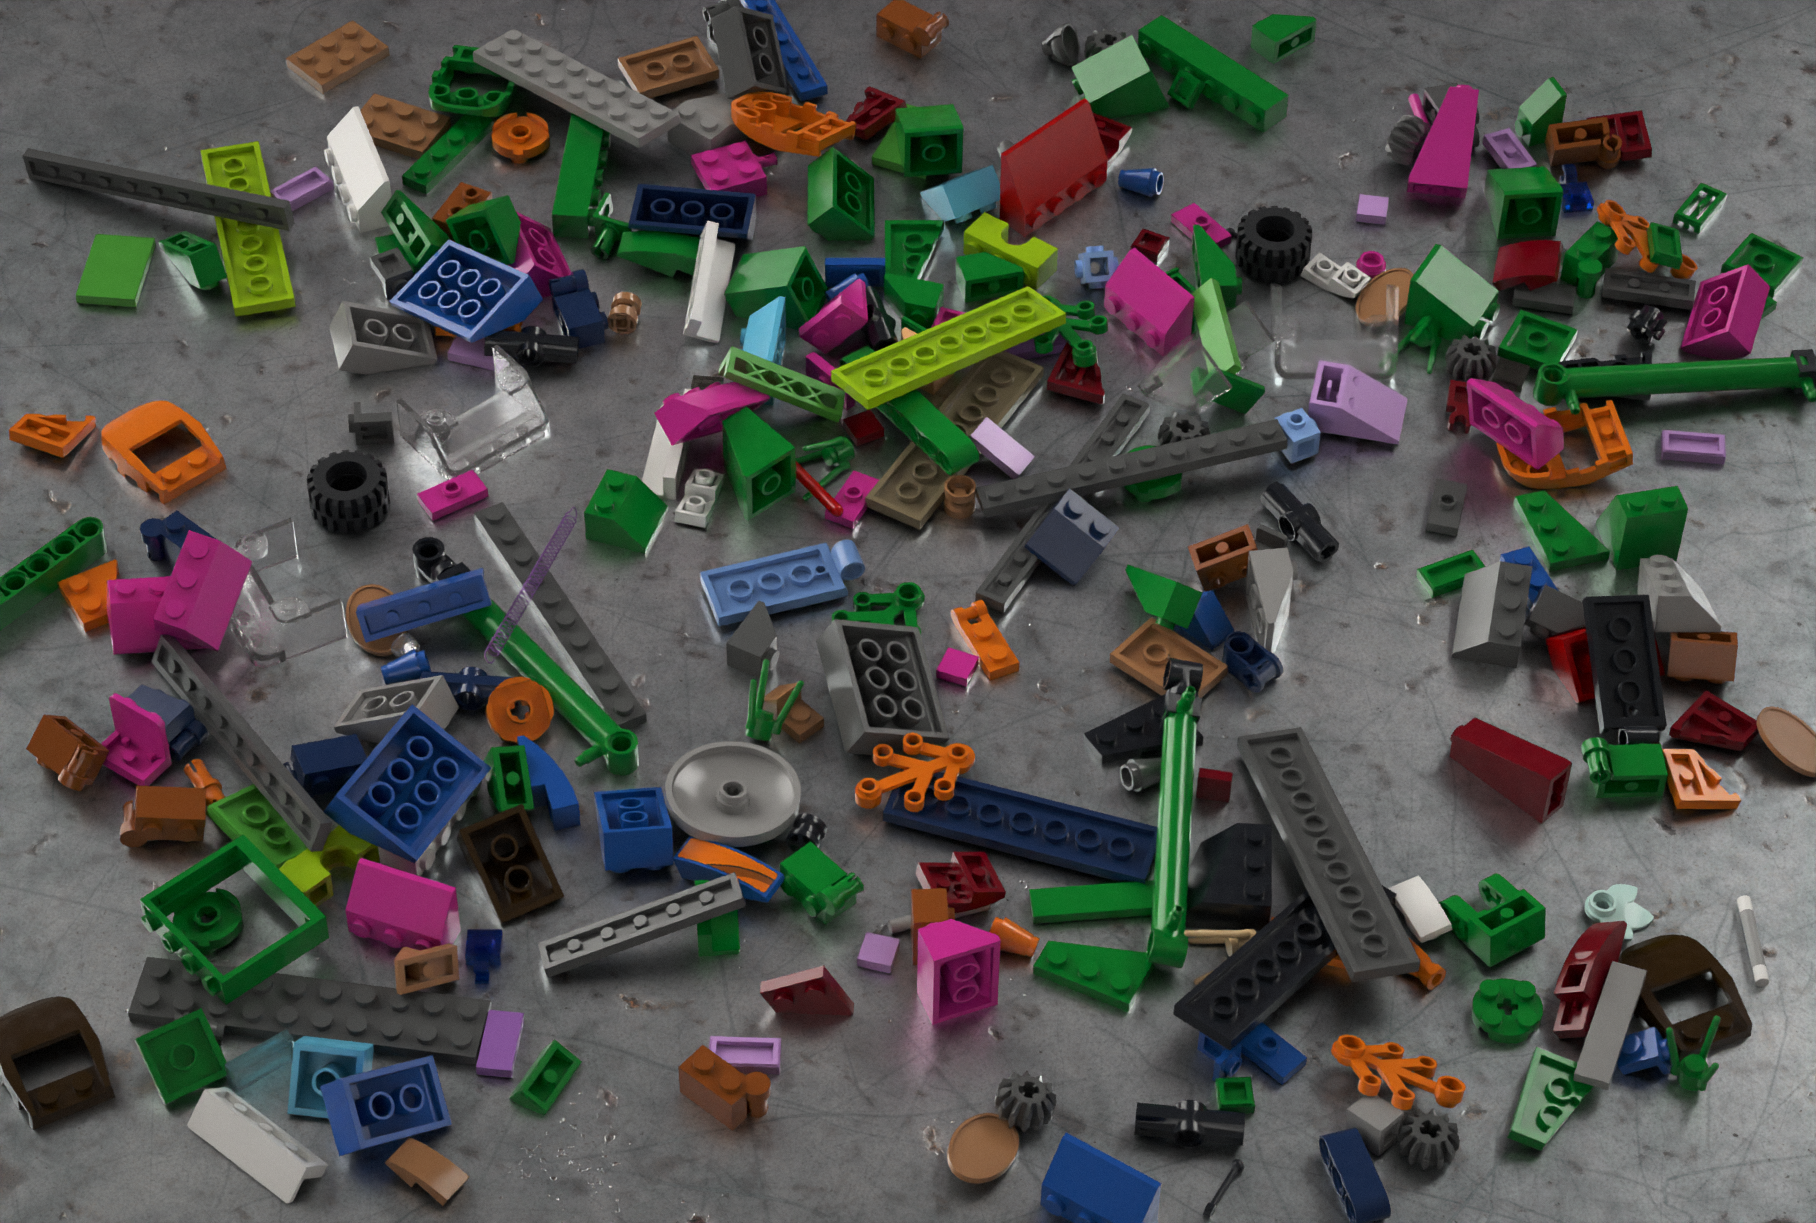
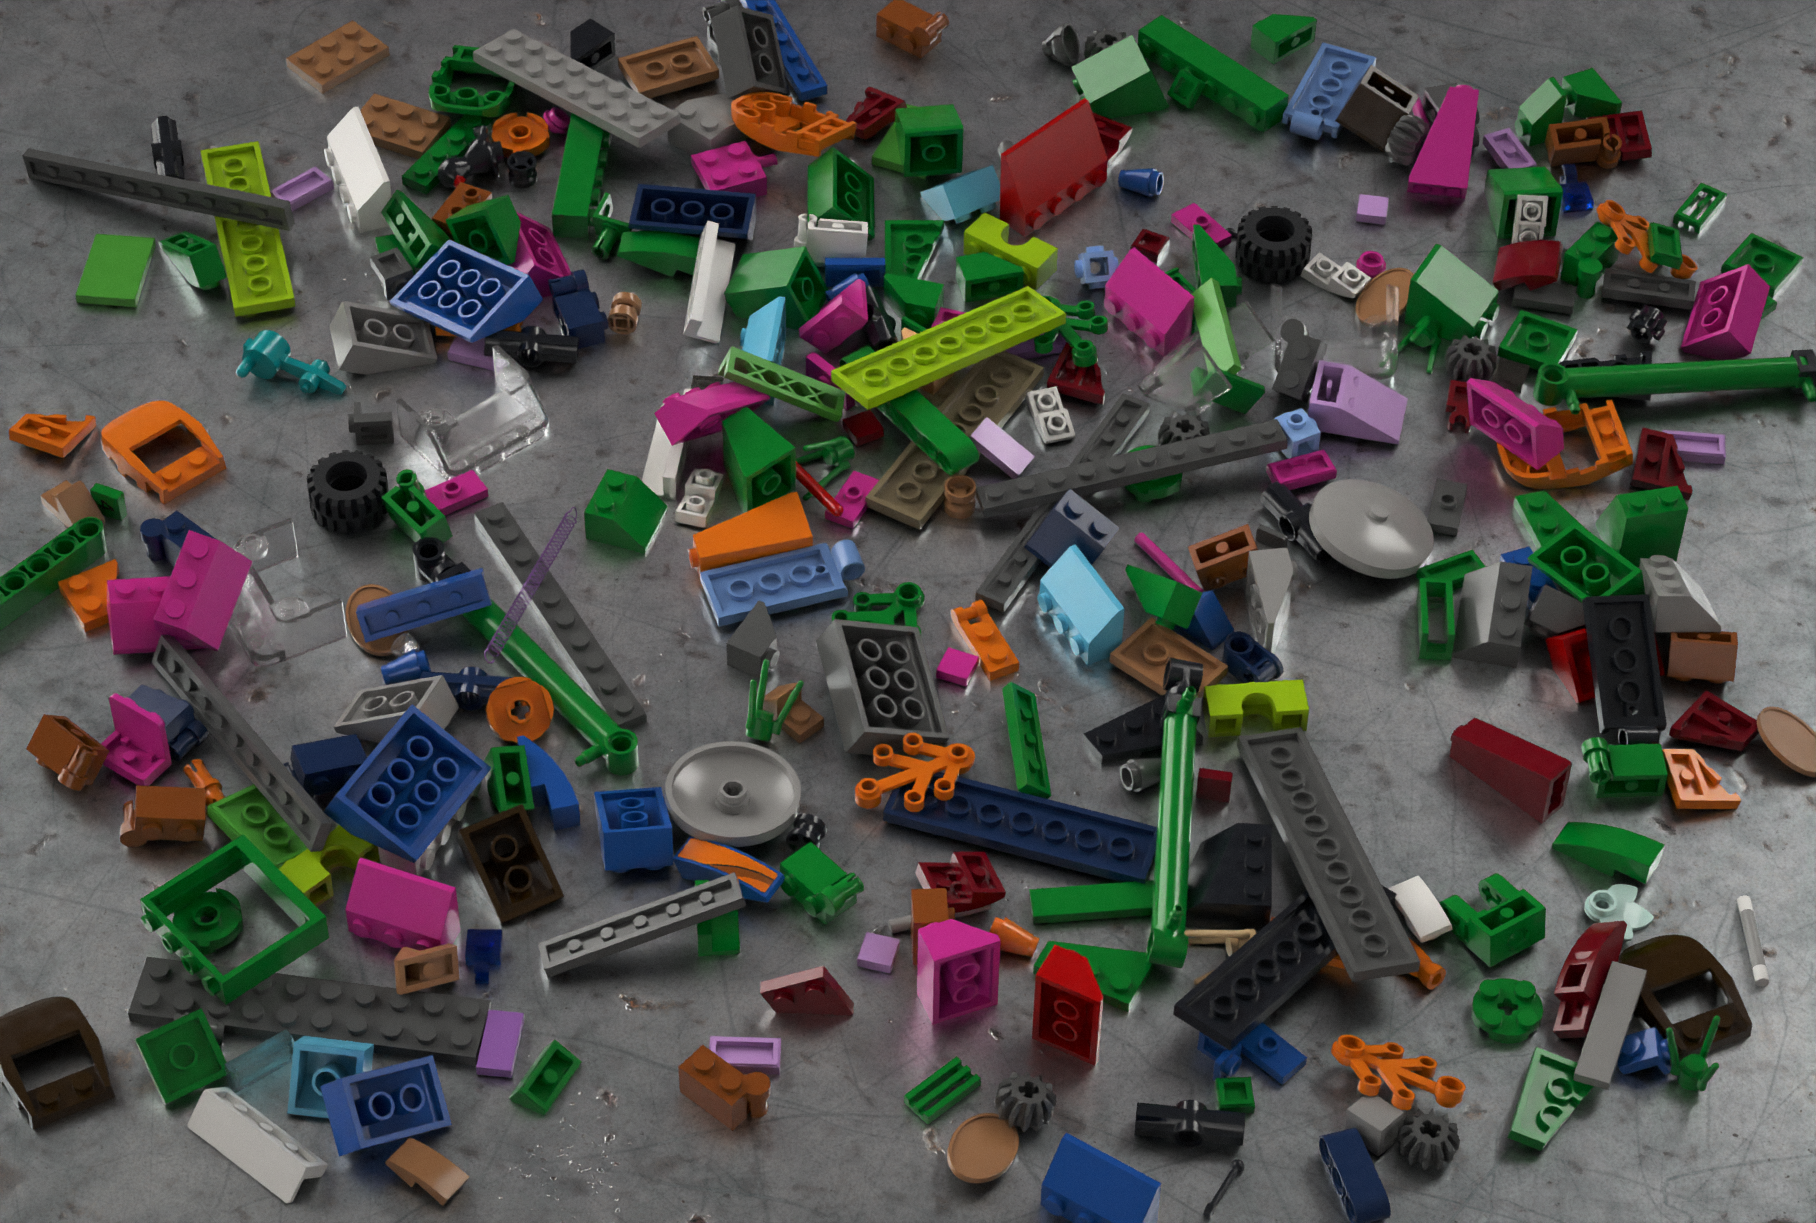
(71, 503): none -> medium nougat slope
(109, 501): none -> green tile
(167, 148): none -> black piece
(272, 353): none -> teal piece
(413, 511): none -> green hinge
(479, 159): none -> black animal
(522, 169): none -> black wheel
(557, 120): none -> dark pink plate
(592, 44): none -> black slope
(753, 535): none -> orange slope
(831, 238): none -> white hinge
(937, 1086): none -> green tile
(1026, 741): none -> green plate
(1049, 415): none -> white slope
(1068, 1005): none -> red slope
(1082, 606): none -> medium azure slope
(1164, 561): none -> dark pink bar
(1279, 701): none -> lime arch
(1299, 361): none -> dark grey hinge
(1302, 470): none -> dark pink plate
(1325, 91): none -> medium blue hinge
(1371, 528): none -> light grey dish
(1376, 107): none -> dark brown slope
(1435, 619): none -> green window
(1529, 218): none -> white slope
(1587, 565): none -> green slope
(1589, 95): none -> green slope
(1610, 849): none -> green slope
(1658, 463): none -> dark red wing

